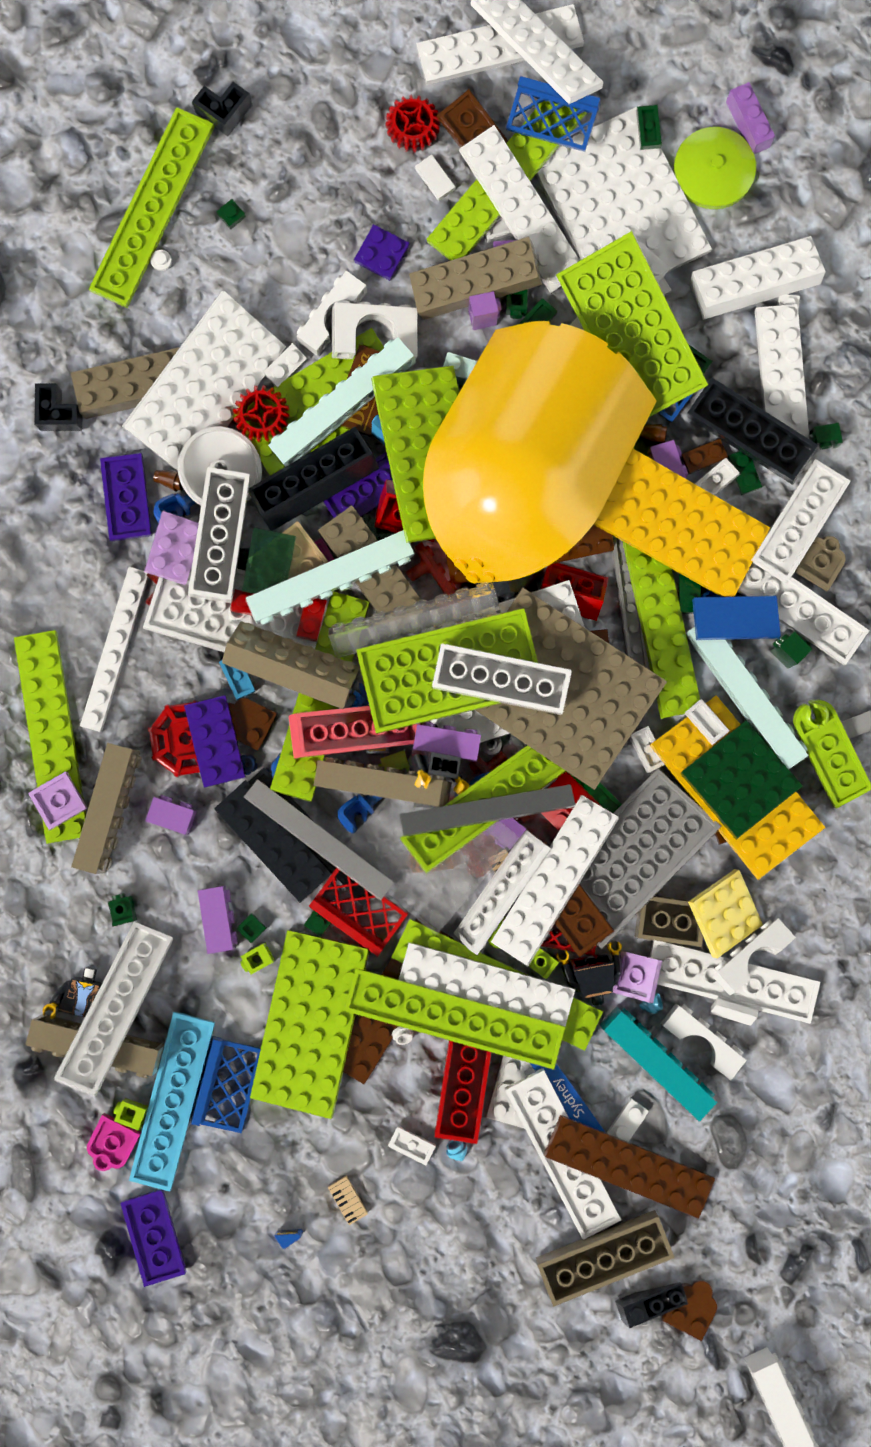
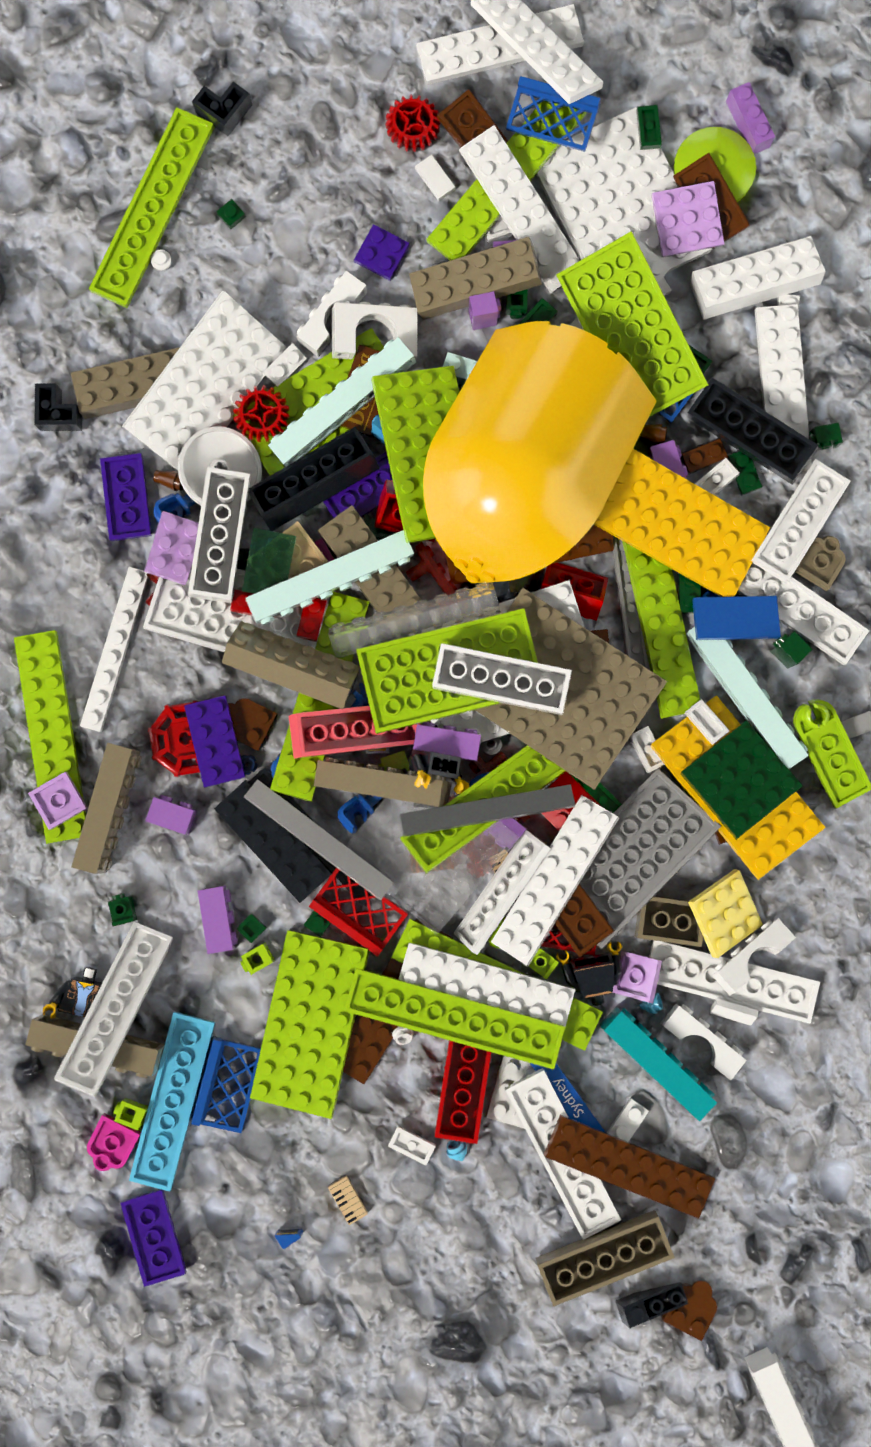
(238, 680): dark azure plate -> none
(687, 219): none -> lavender plate
(705, 170): none -> reddish brown tile

